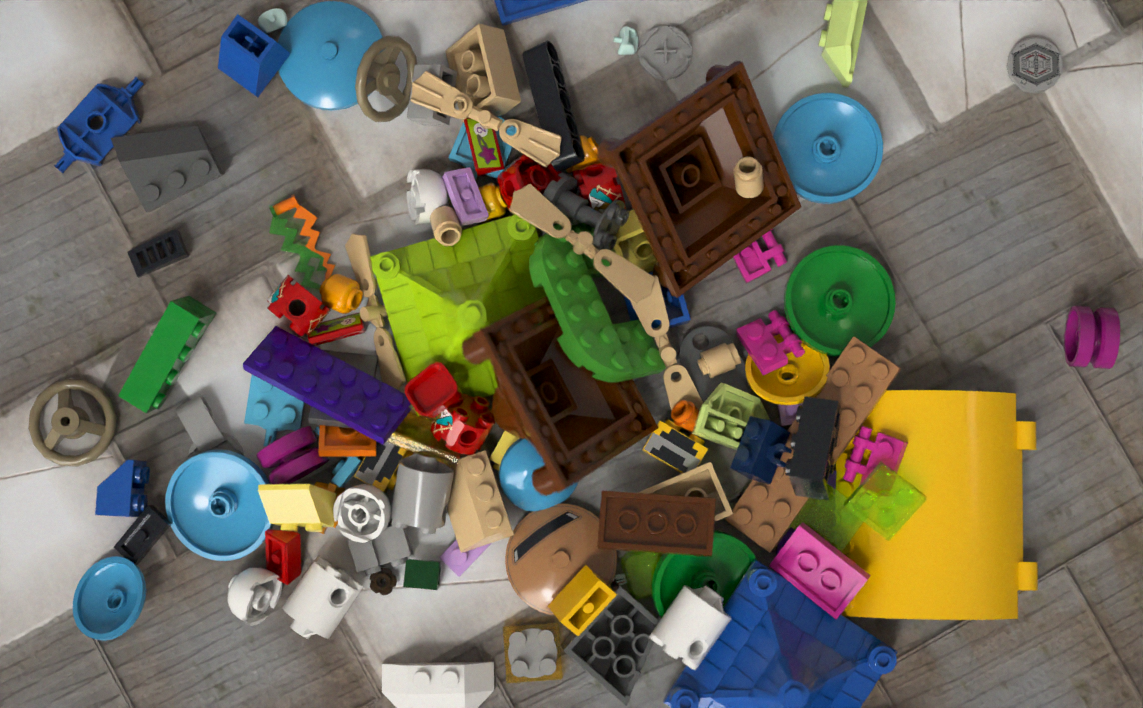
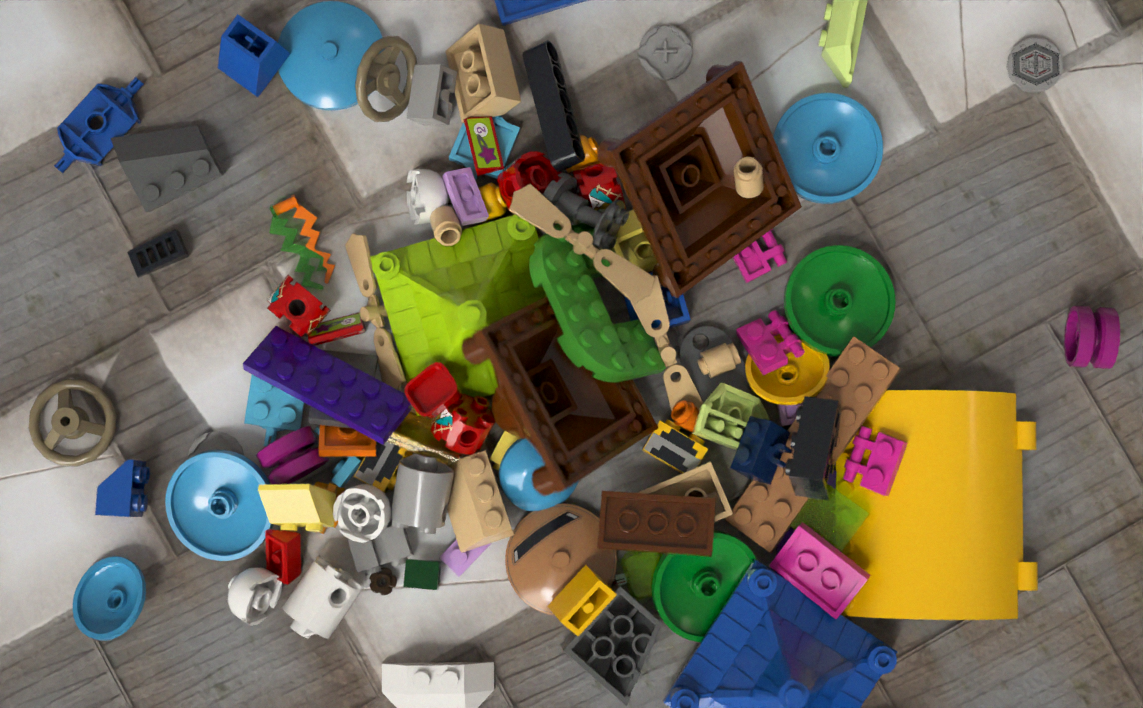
(142, 534): black plate -> none
(166, 353): green wedge -> none
(199, 423): light grey panel -> none
(272, 20): light aqua piece -> none
(341, 293): light orange head -> none
(529, 140): tan piece -> none
(532, 652): light grey piece -> none
(627, 41): light aqua piece -> none
(691, 625): white cylinder -> none
(885, 501): clear neon green plate -> none

